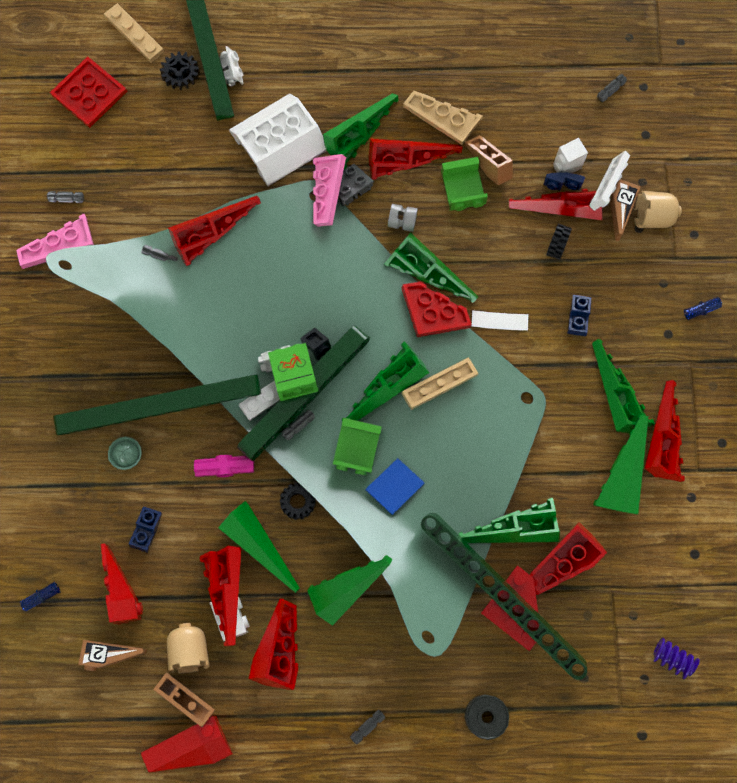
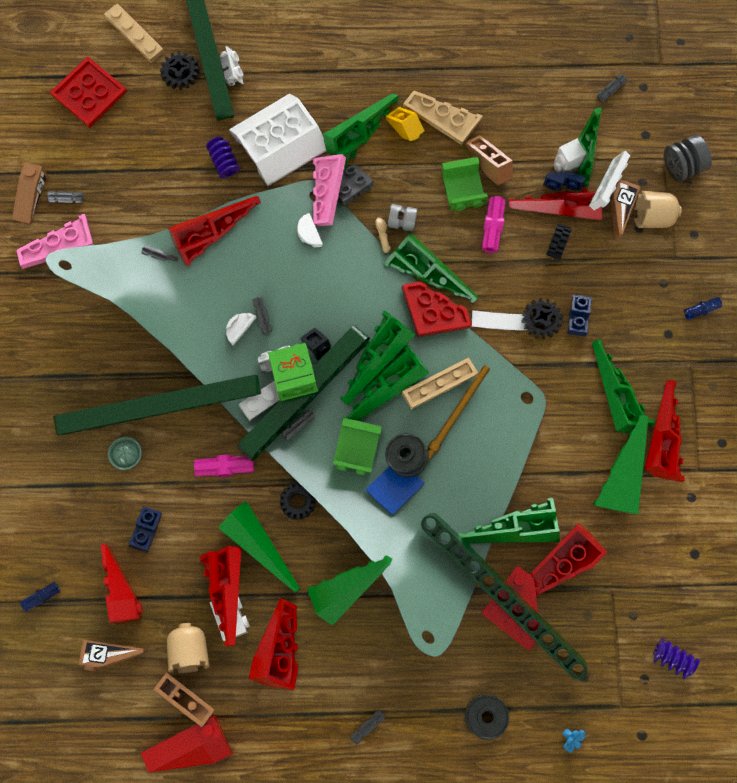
(28, 193): none -> medium nougat slope
(222, 157): none -> dark purple piece
(238, 326): none -> white tile
(262, 315): none -> dark grey axle
(307, 231): none -> white tile
(381, 227): none -> tan piece
(386, 344): none -> green wedge
(396, 155): red wedge -> none
(399, 447): none -> pearl dark grey wheel
(405, 123): none -> yellow slope
(434, 446): none -> pearl gold bar
(493, 224): none -> dark pink piece
(539, 311): none -> black gear
(573, 739): none -> dark azure plant
(589, 141): none -> green wedge
(687, 158): none -> dark grey wheel

